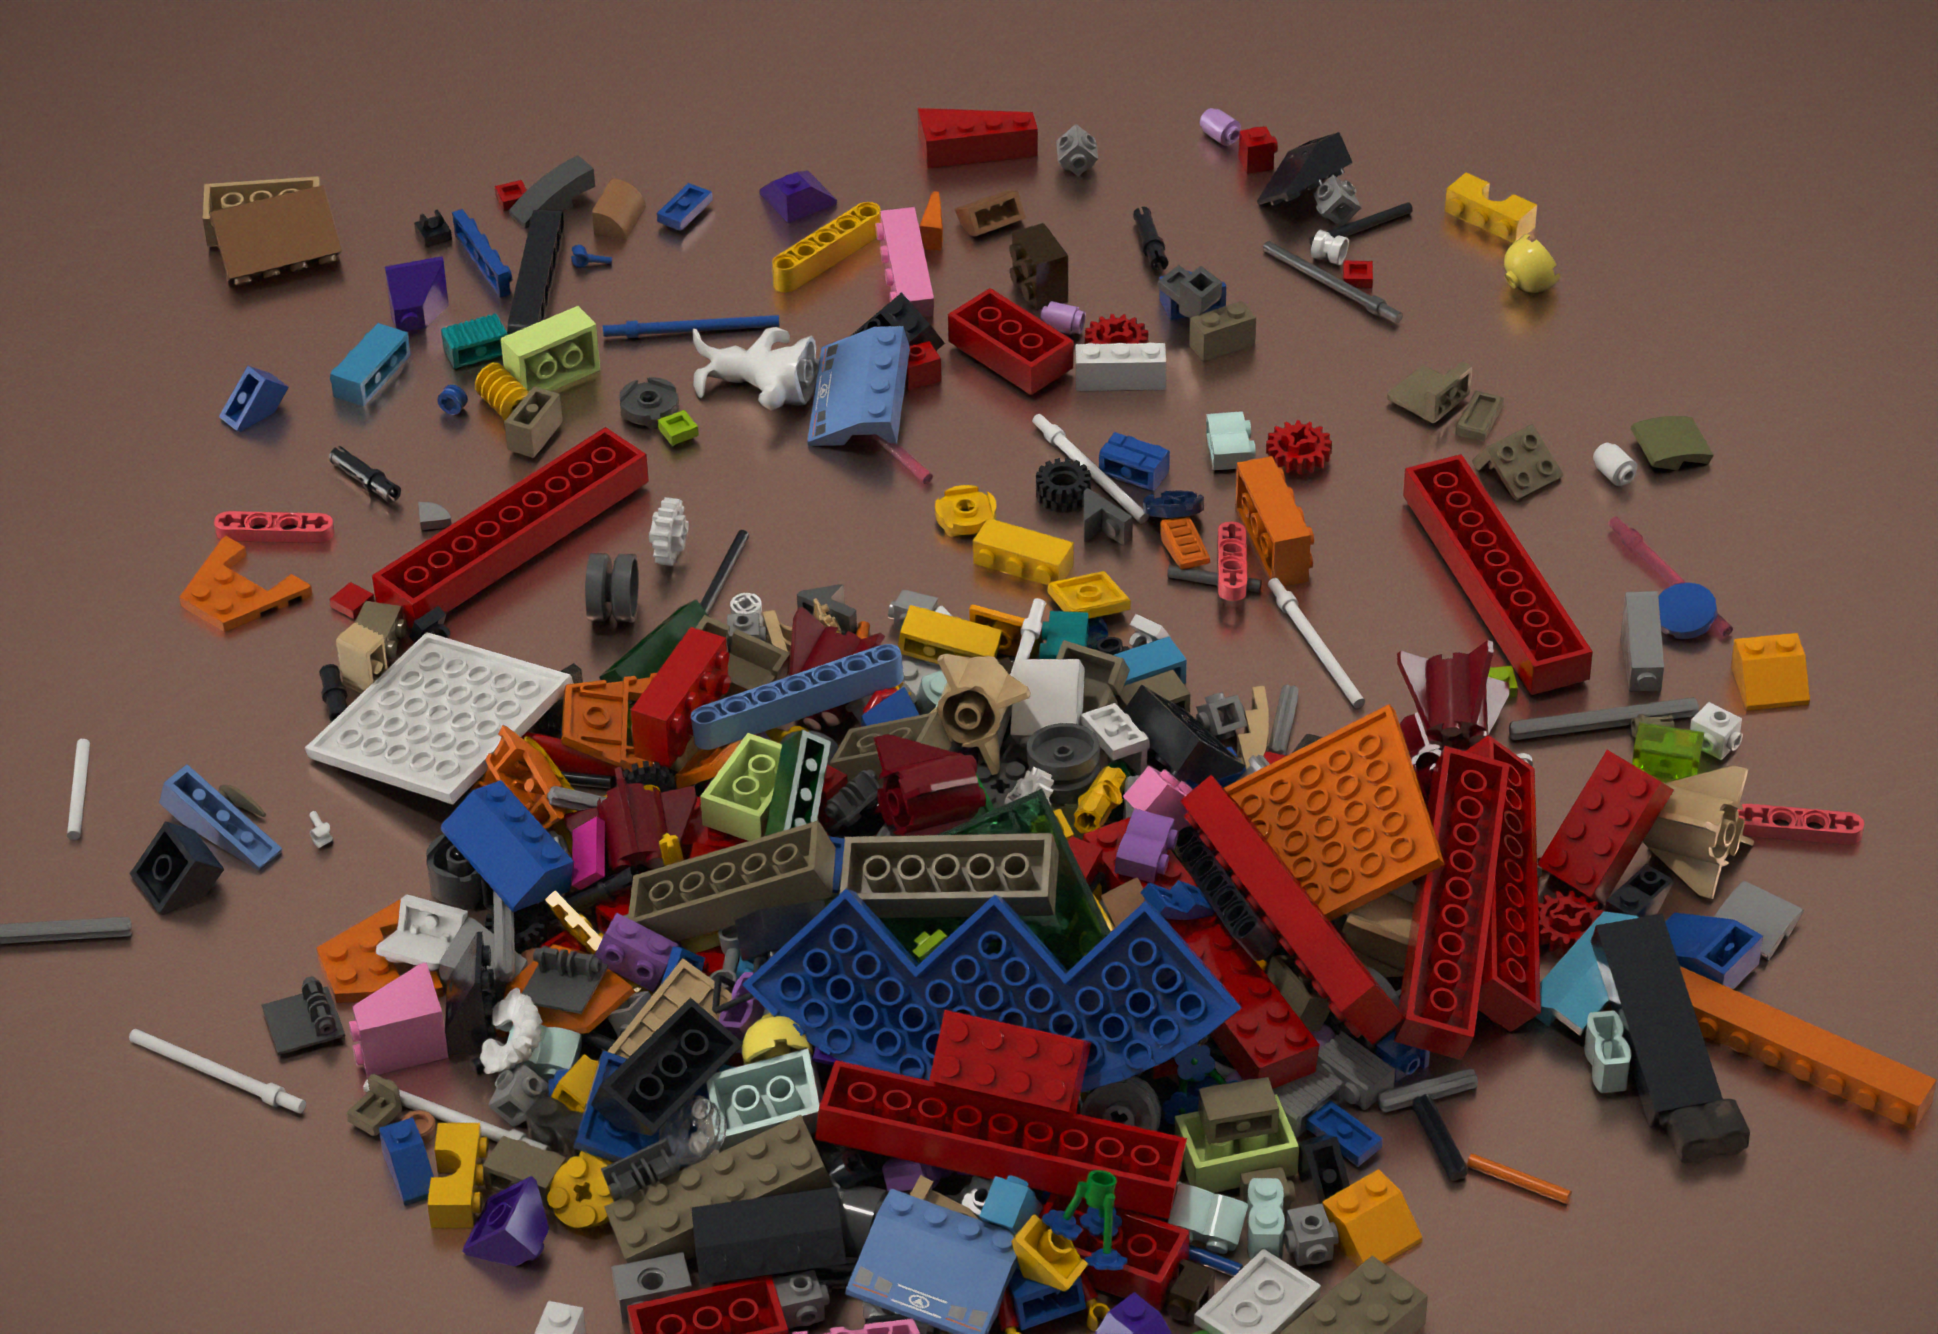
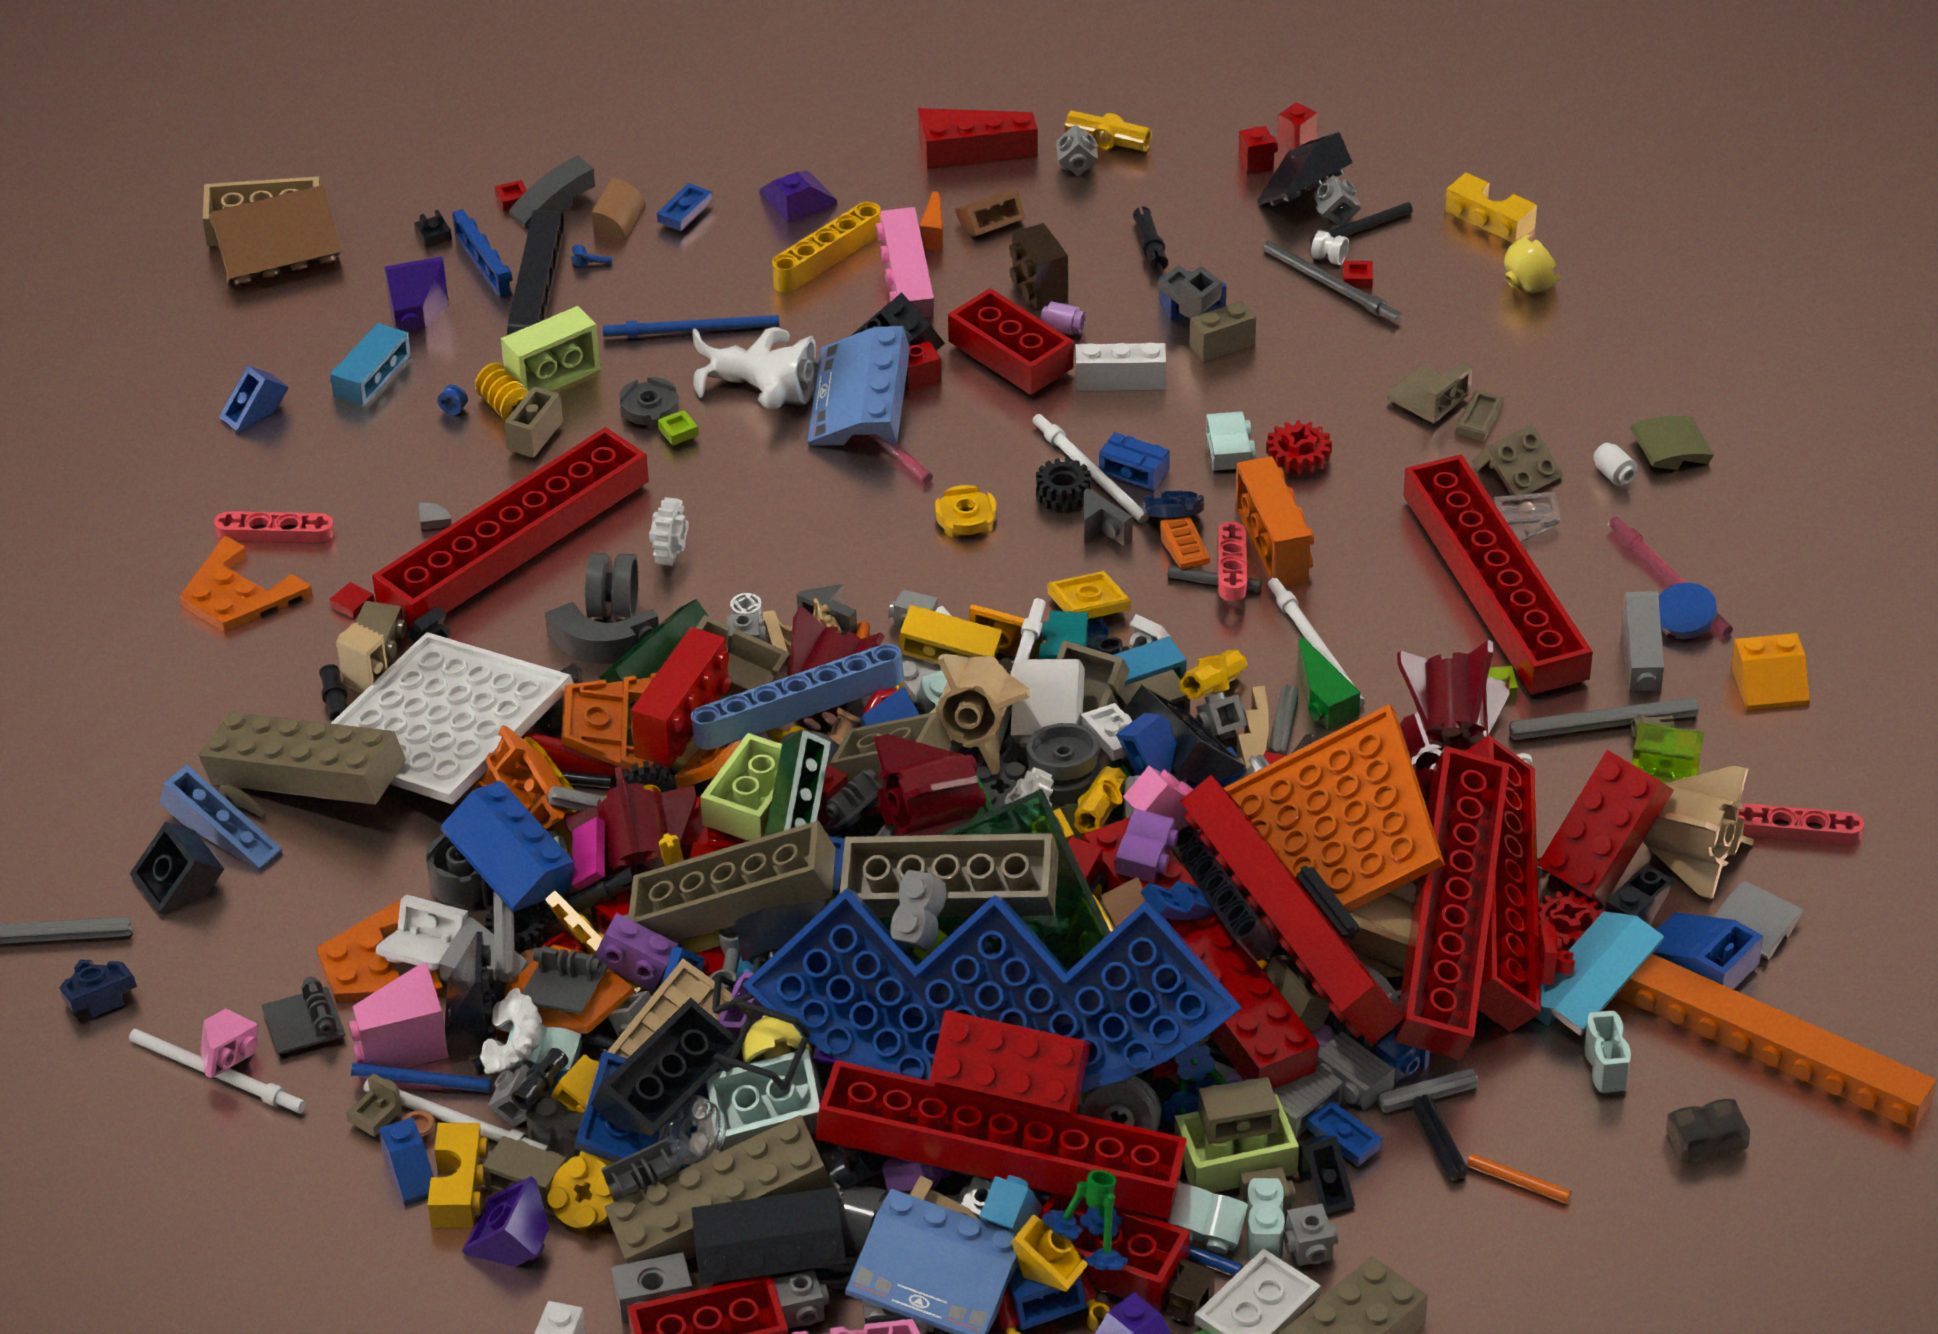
(78, 789): white bar -> none
(97, 986): none -> dark blue plate
(226, 1041): none -> bright pink slope
(302, 757): none -> dark tan brick
(320, 834): white hand -> none
(372, 479): black pin -> none
(422, 1077): none -> blue bar
(473, 340): teal brick -> none
(528, 1091): none -> black pin
(595, 640): none -> dark grey arch
(724, 570): black bar -> none
(728, 1062): none -> black piece
(844, 722): none -> light nougat bush
(921, 902): none -> light grey brick
(1022, 552): yellow brick -> none
(1111, 131): none -> yellow piece
(1116, 331): red gear -> none
(1148, 743): none -> blue slope
(1213, 674): none -> yellow piece
(1220, 126): lavender brick -> none
(1297, 125): none -> red brick
(1327, 692): none -> green slope
(1328, 902): none -> black axle
(1372, 1220): light orange slope -> none
(1529, 513): none -> clear wing
(1551, 956): none -> red plate
(1656, 1016): black brick -> none
(1720, 729): white brick -> none

